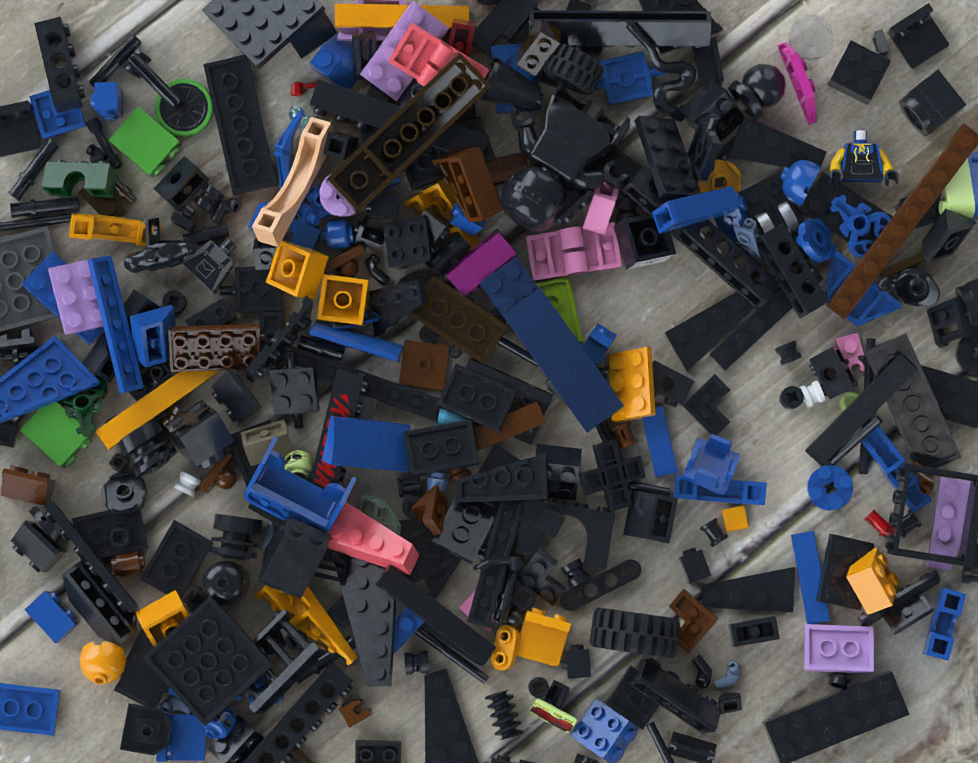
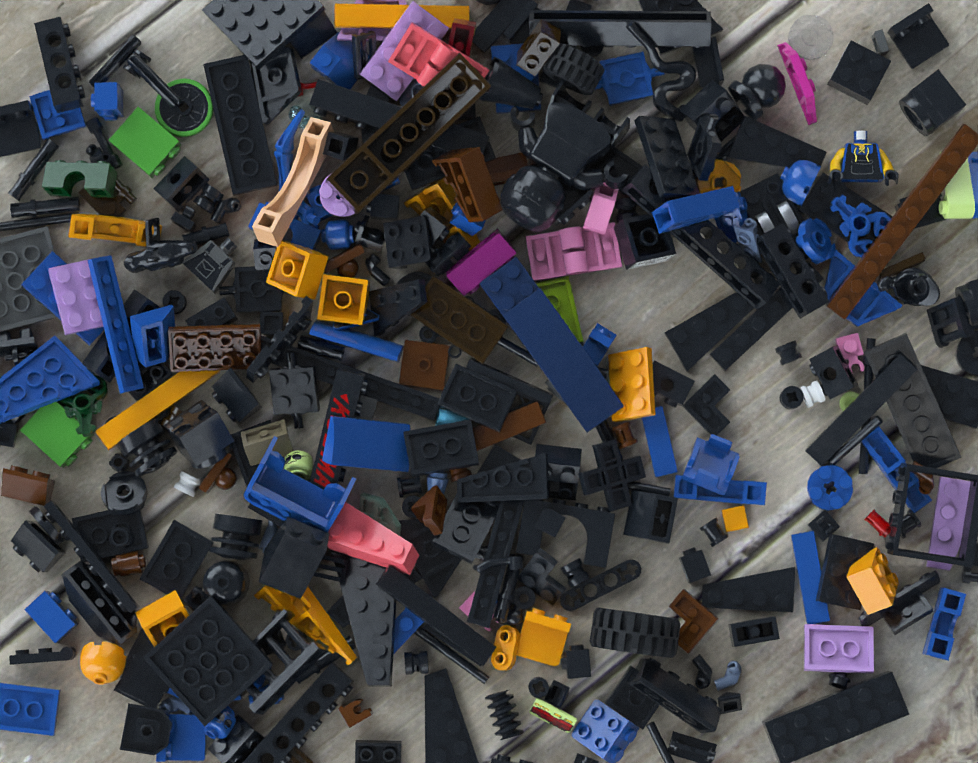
(43, 655): none -> black plate
(276, 84): none -> black wing
(823, 525): none -> black tile
(946, 235): black slope -> none

